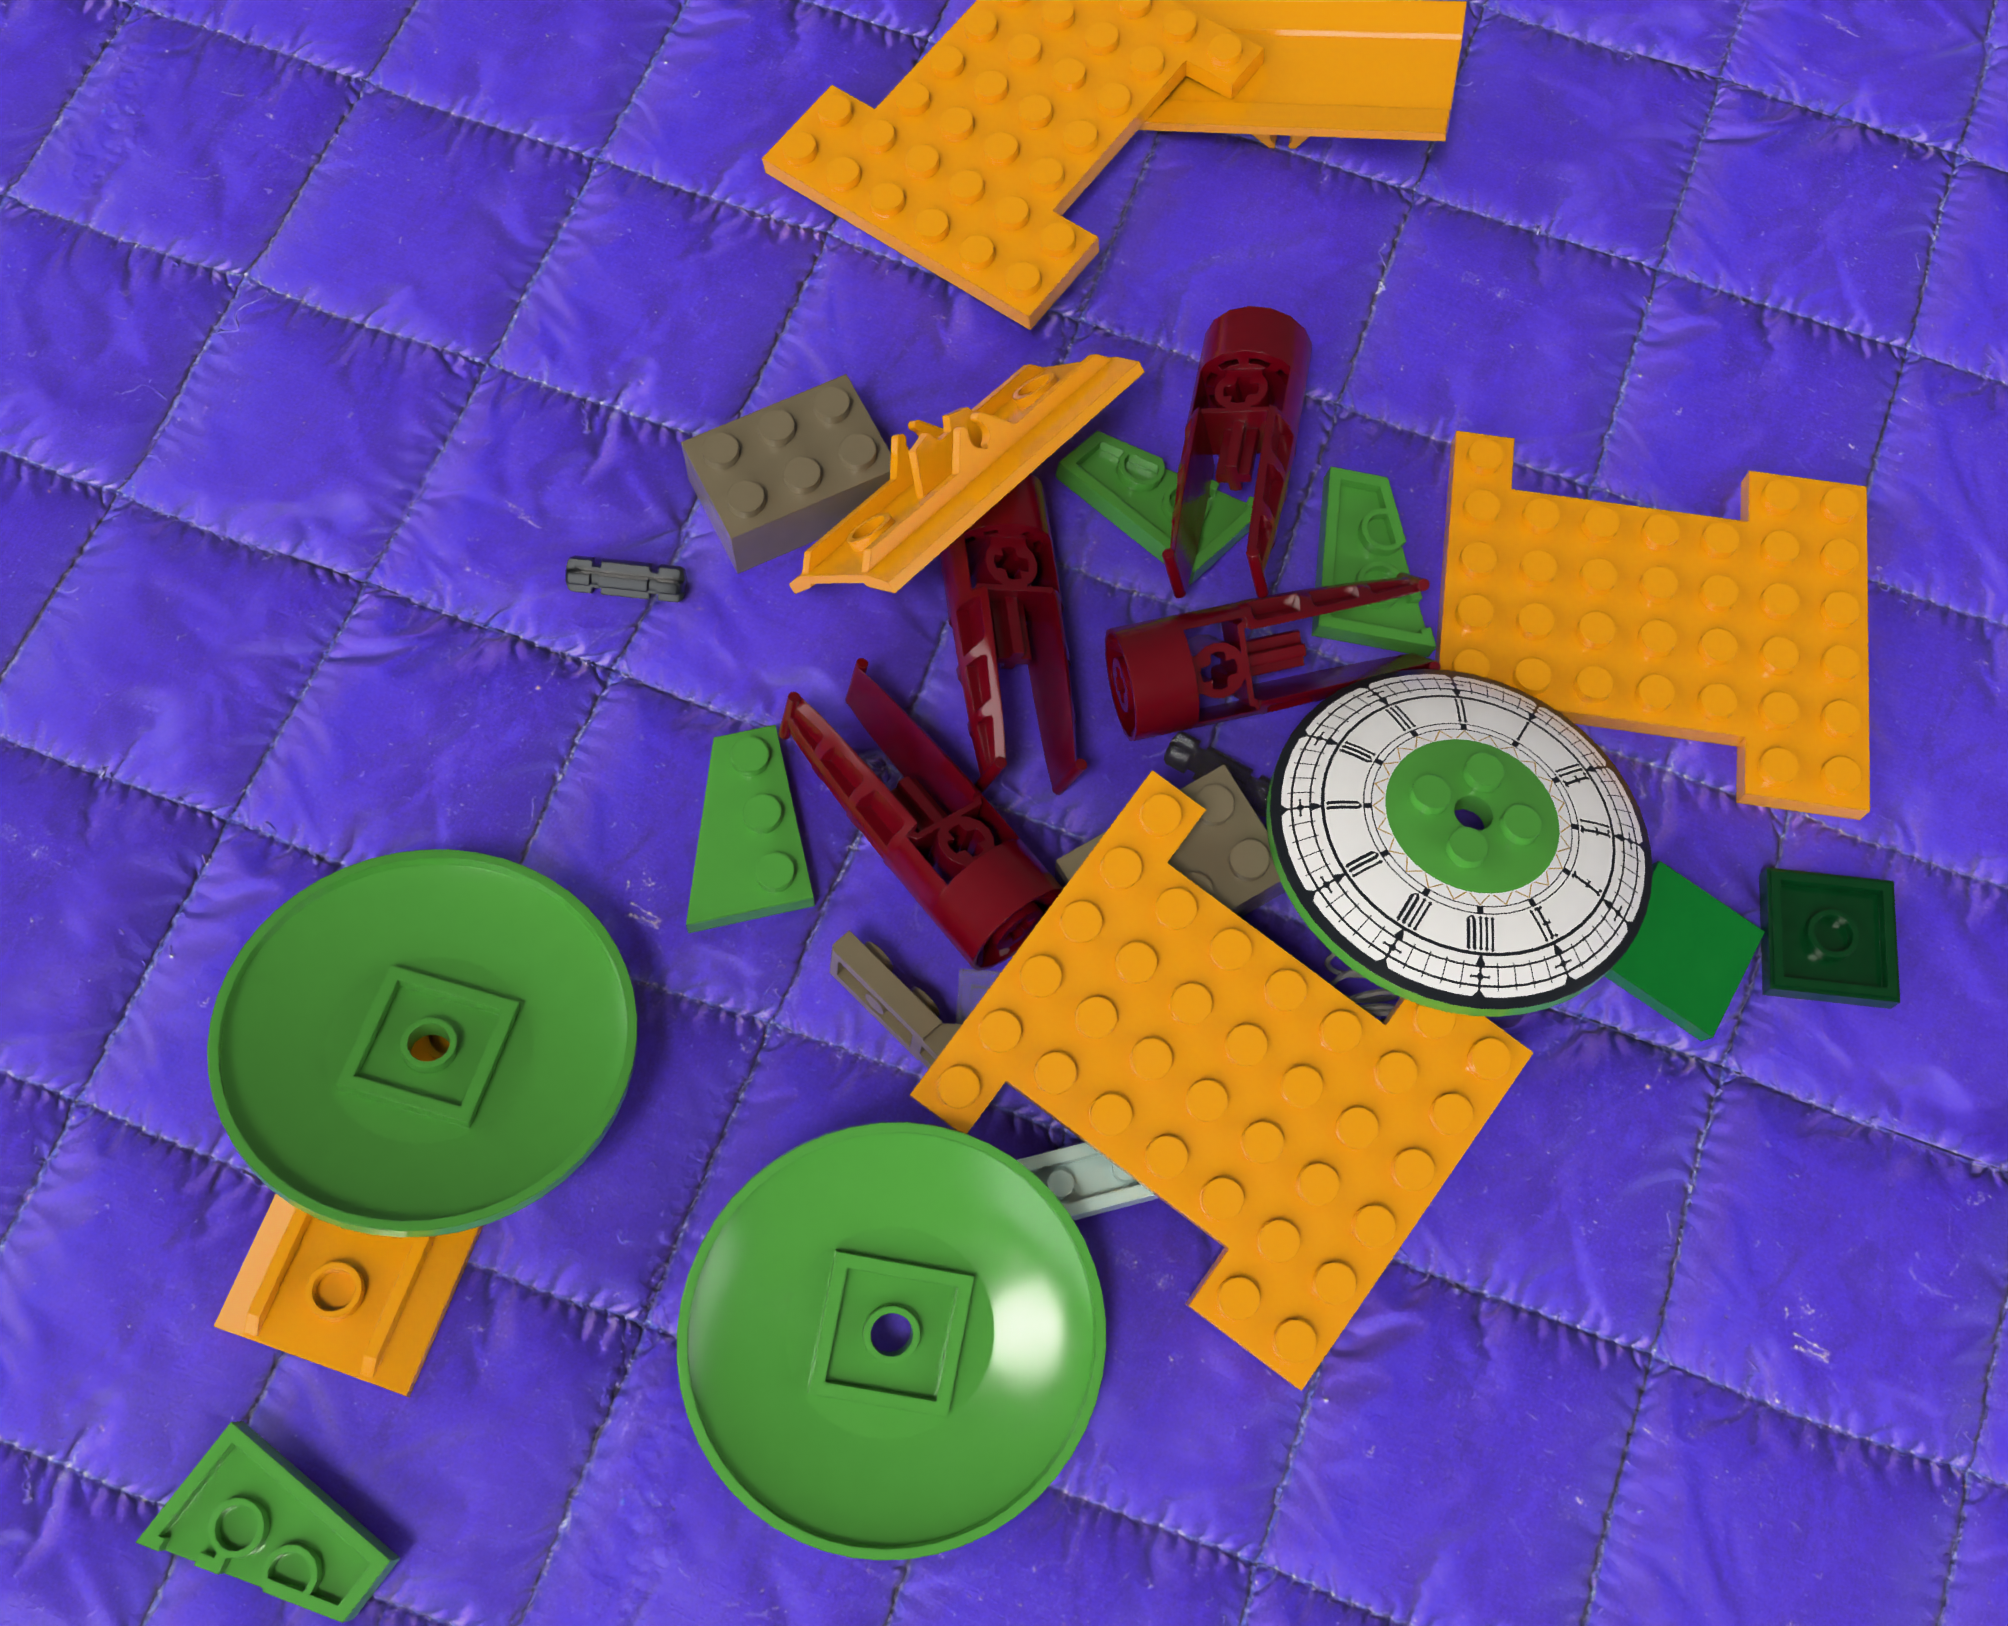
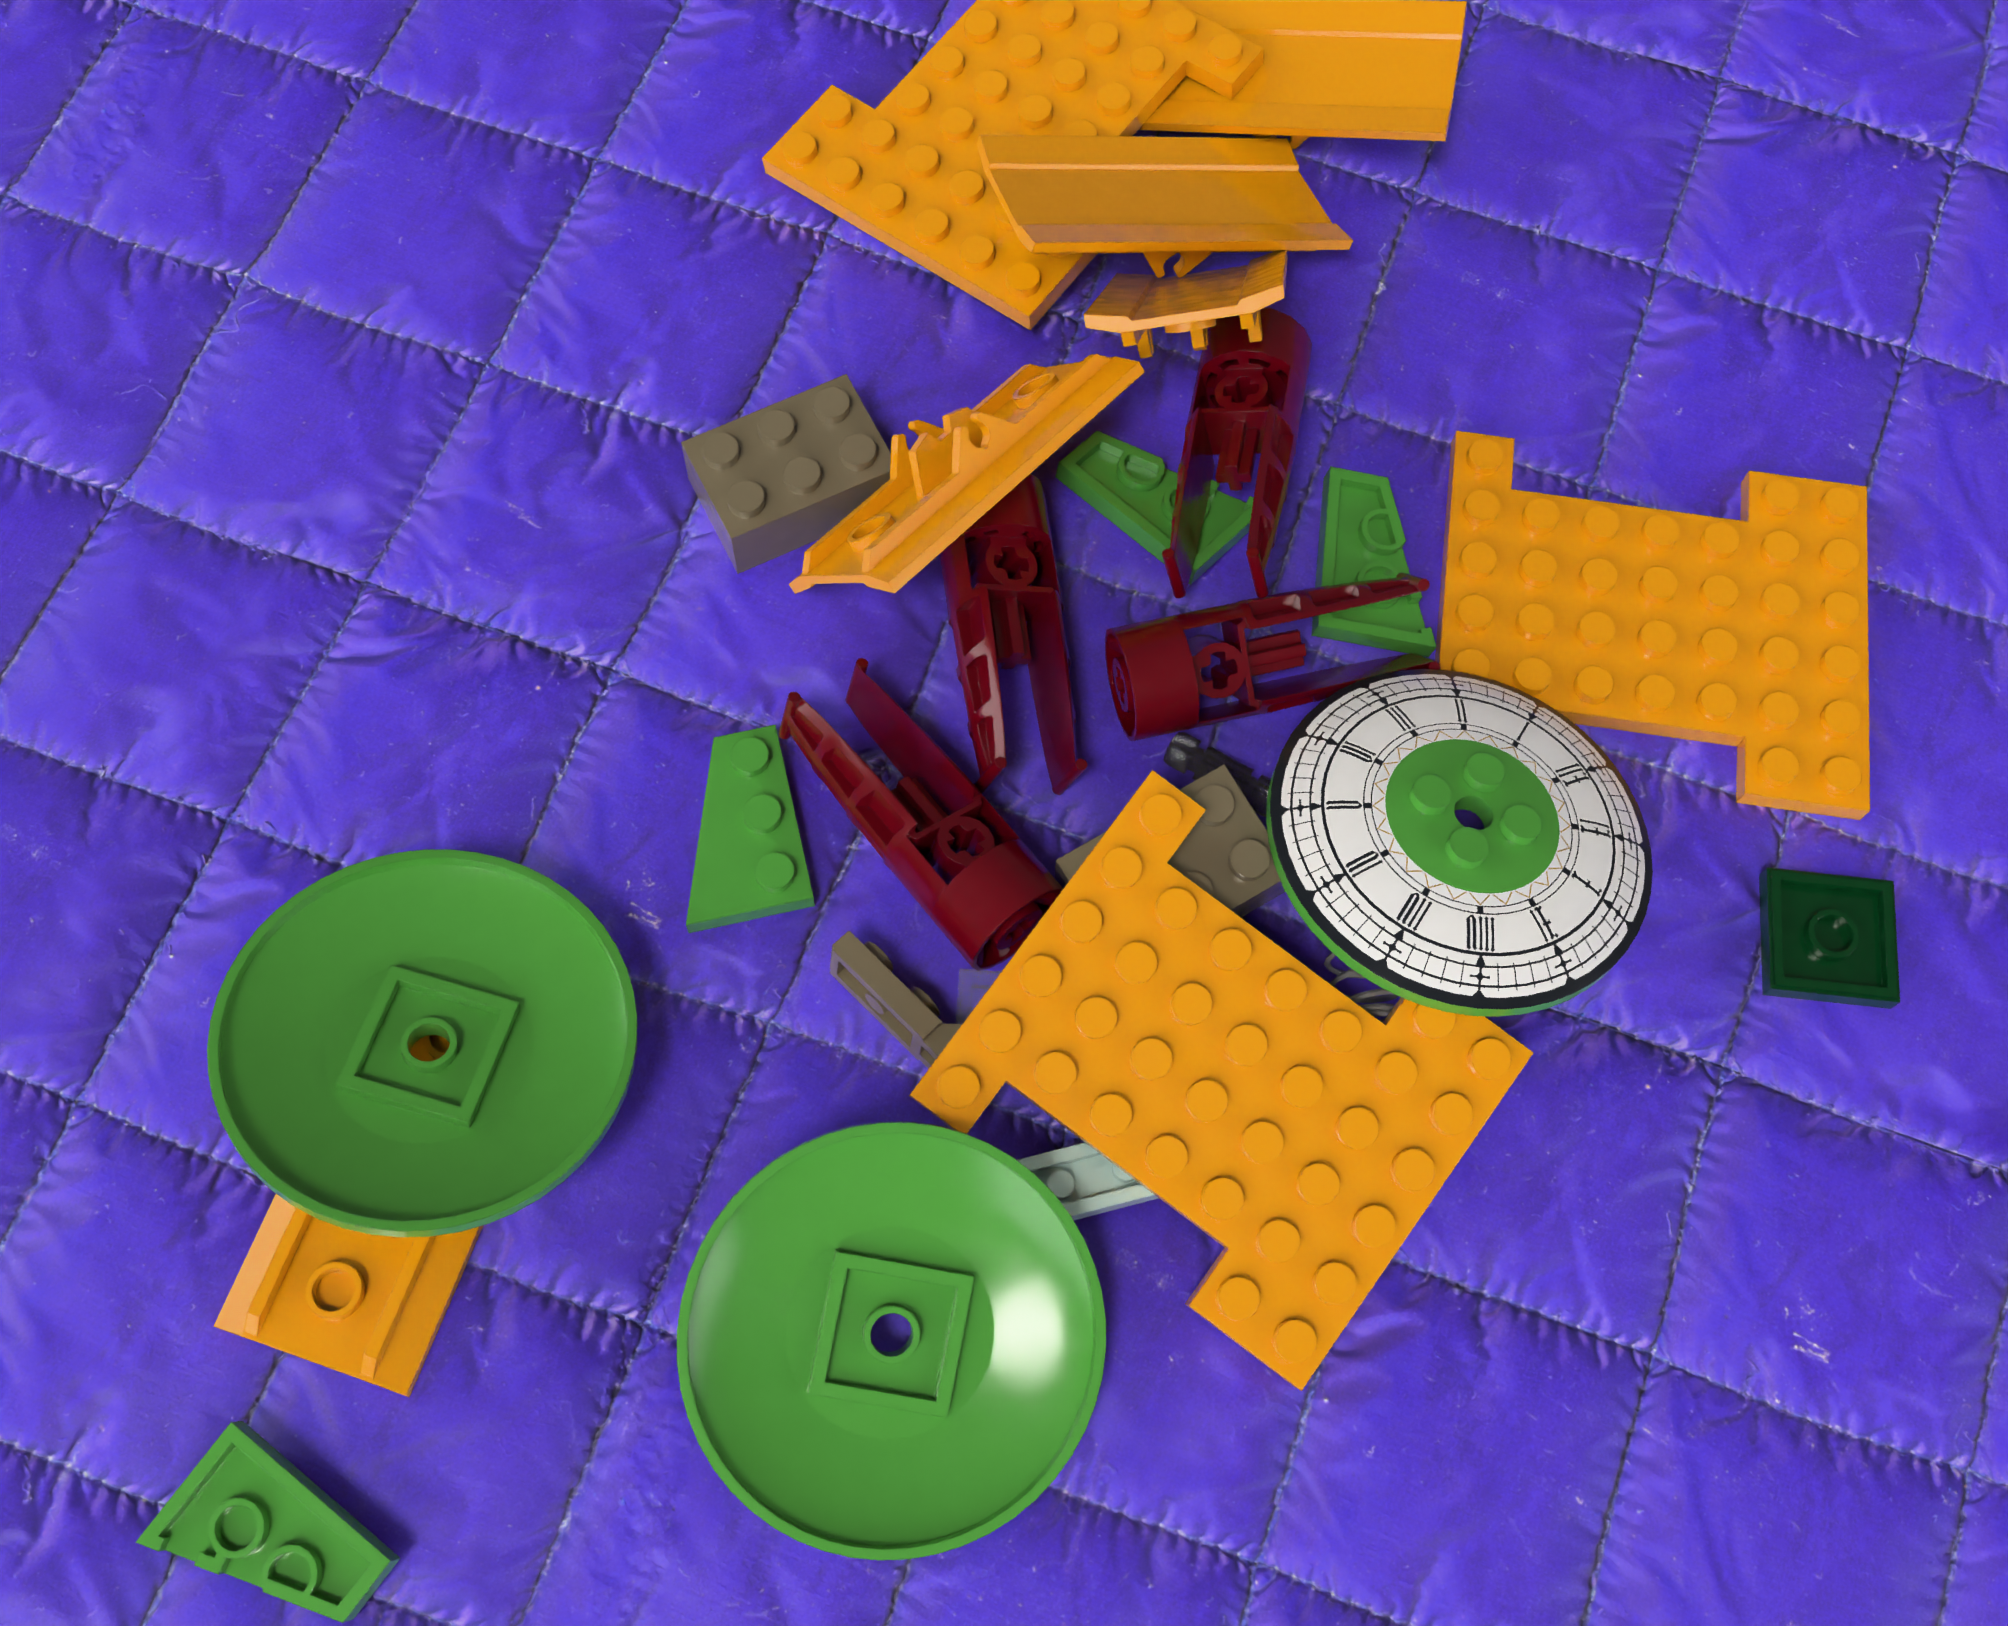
(626, 578): black axle -> none
(1156, 196): none -> light orange hinge
(1190, 303): none -> light orange hinge
(1687, 954): green tile -> none

